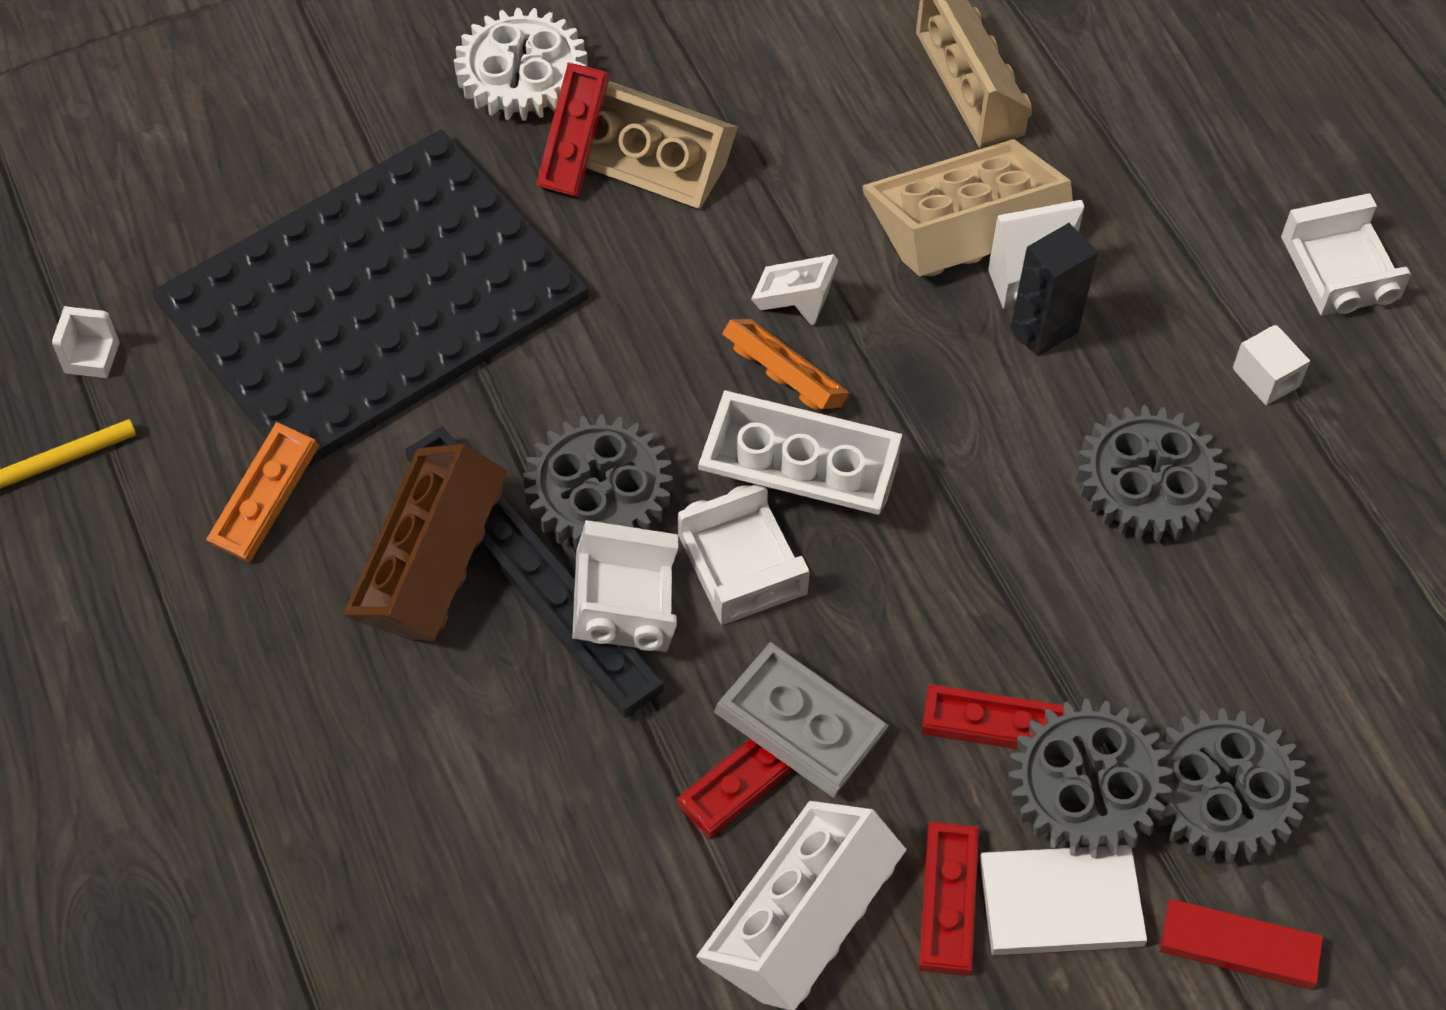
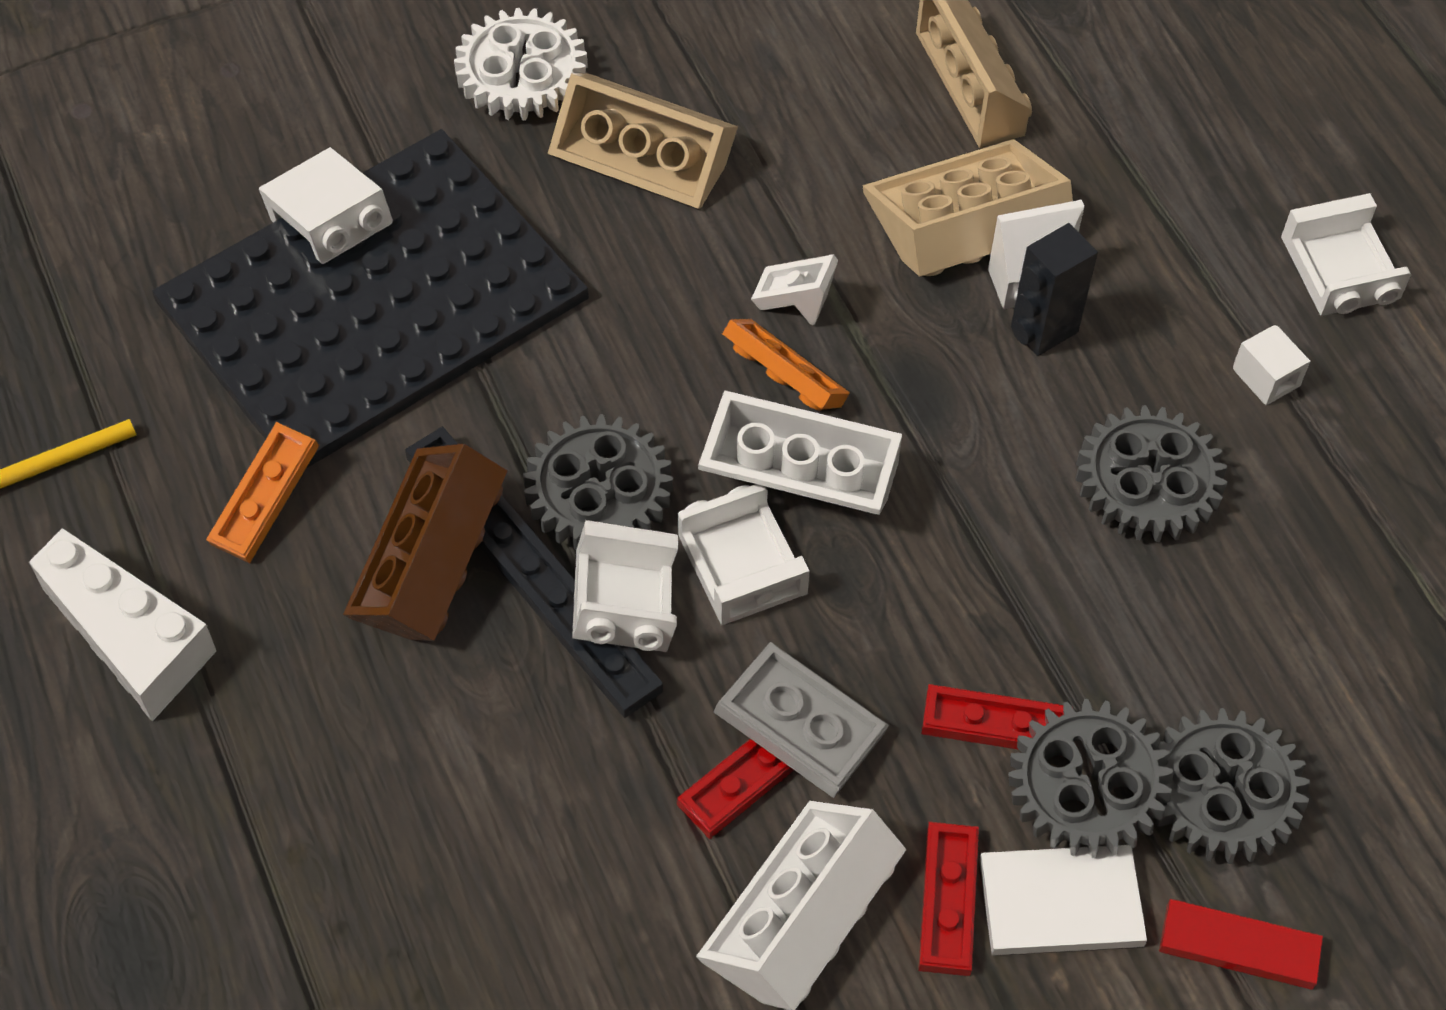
(85, 342): white panel -> none
(129, 625): none -> white wedge
(327, 203): none -> white panel
(573, 129): red tile -> none

